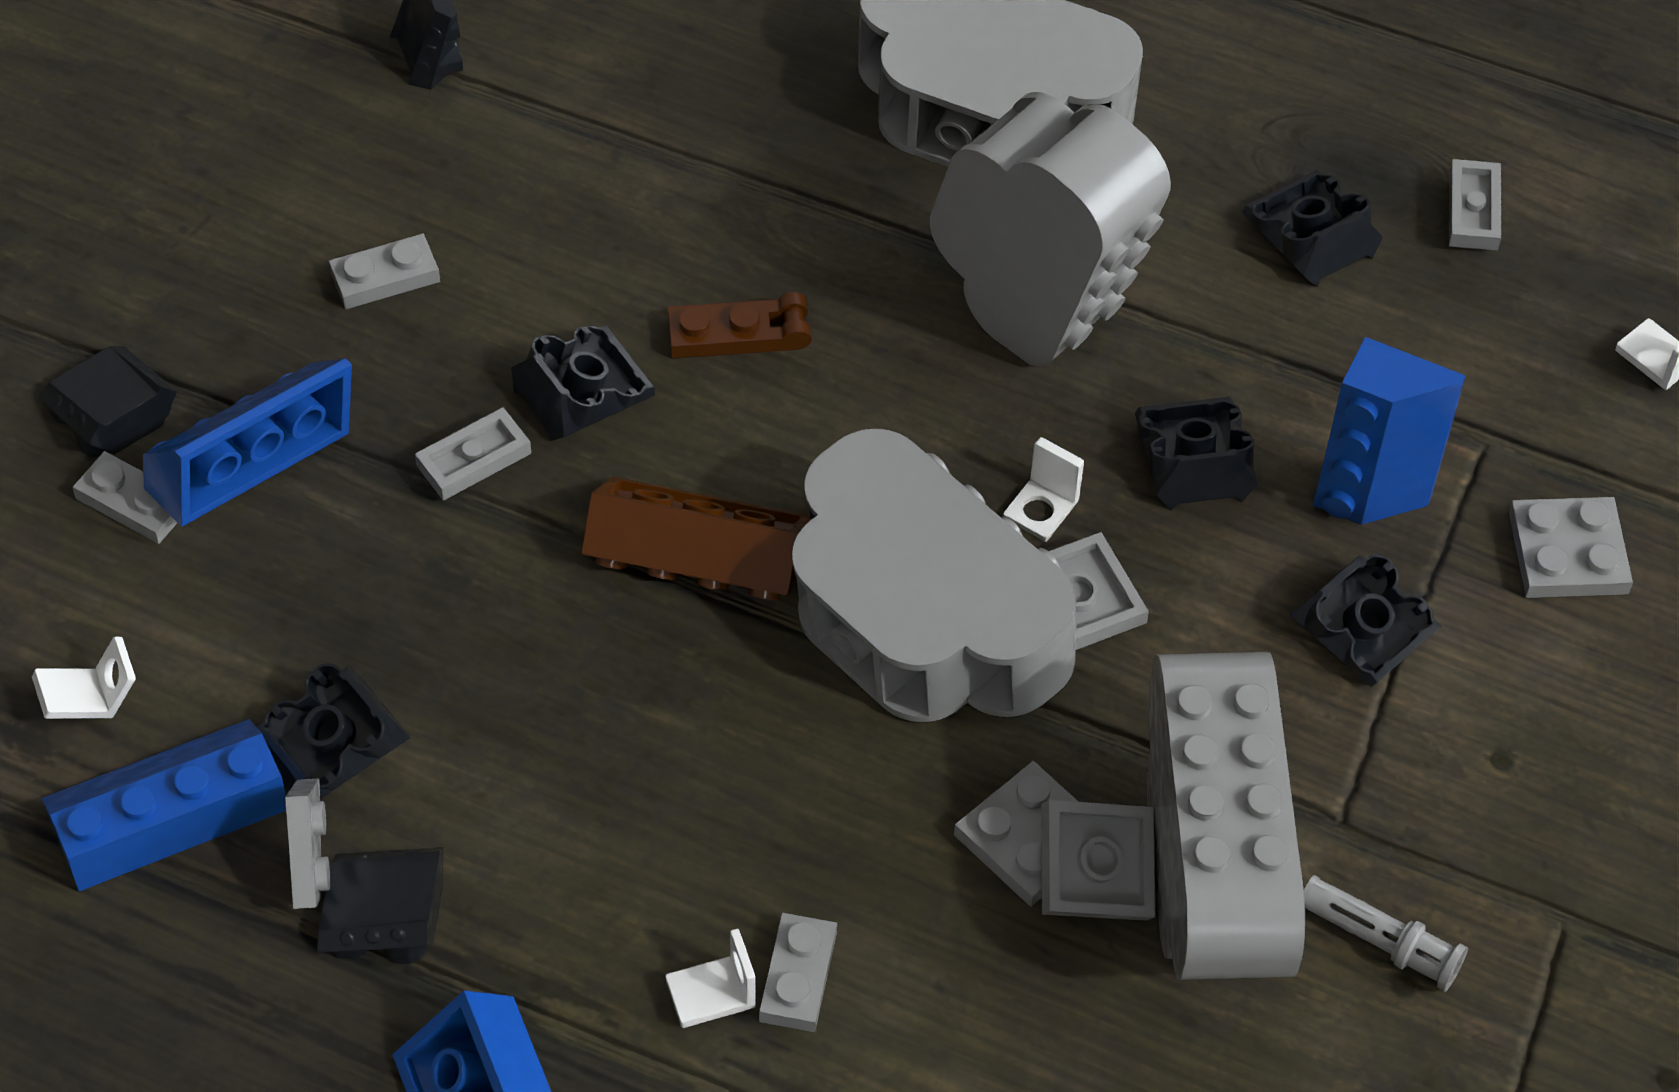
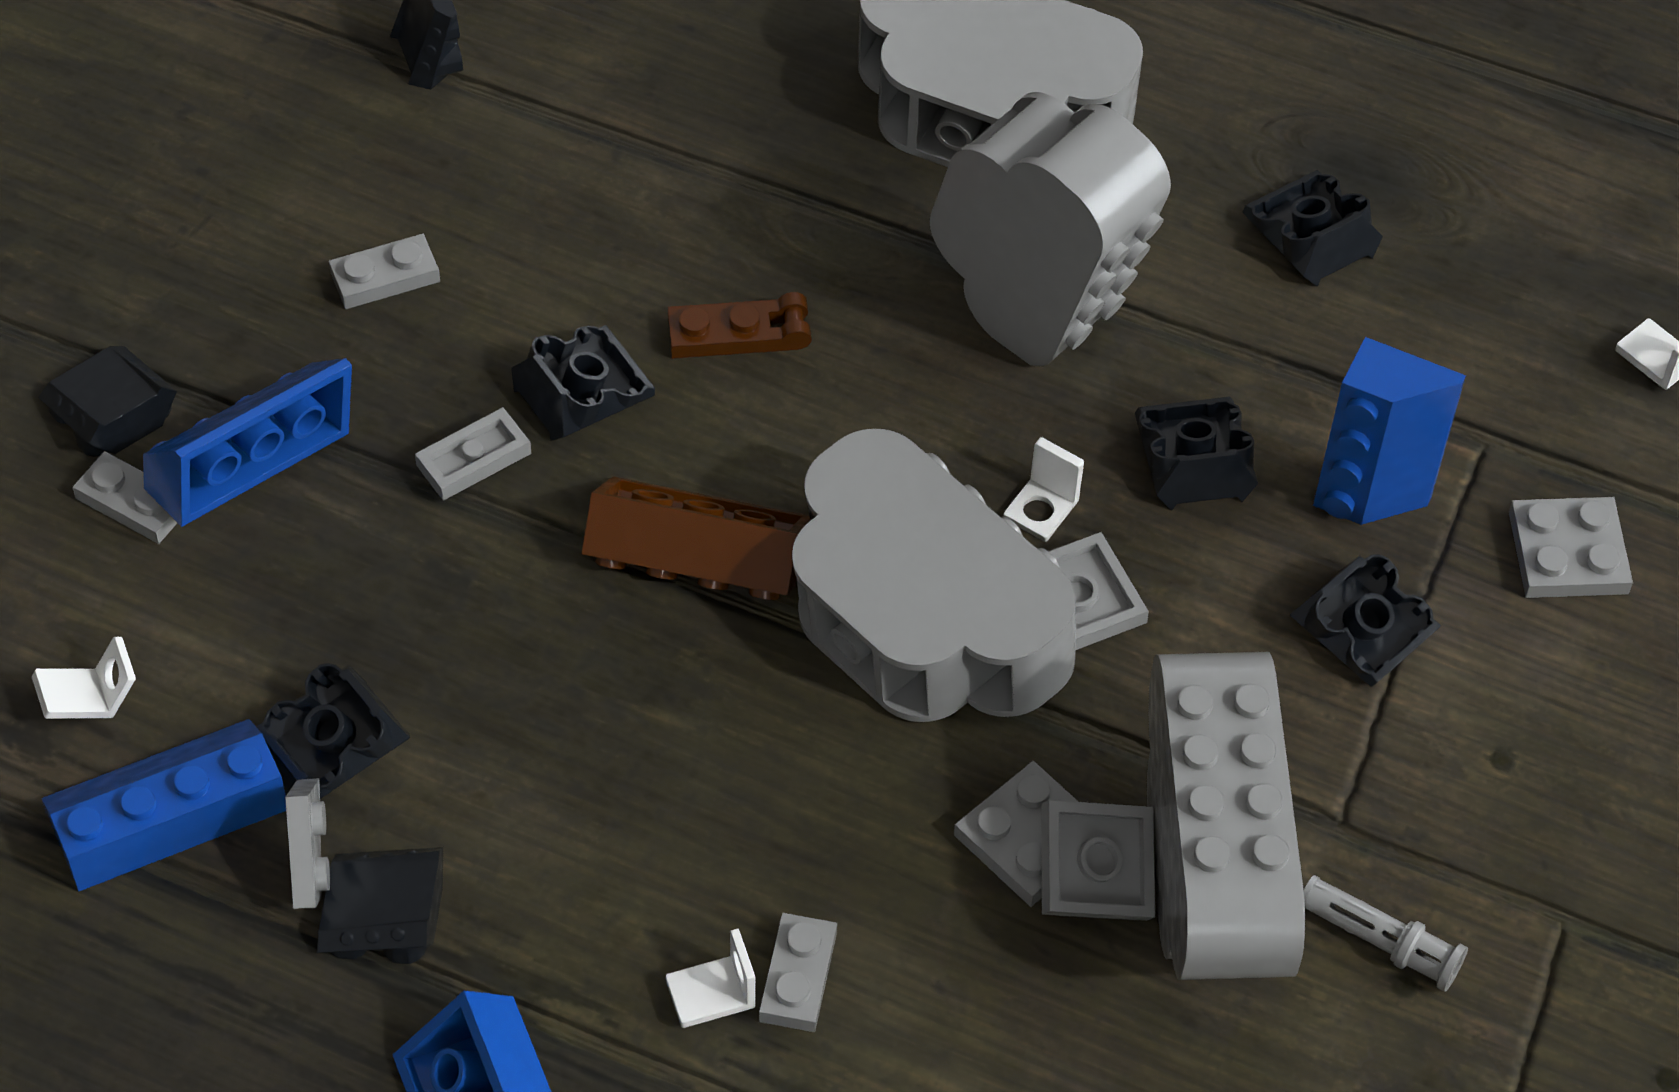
(1475, 204): light grey plate -> none

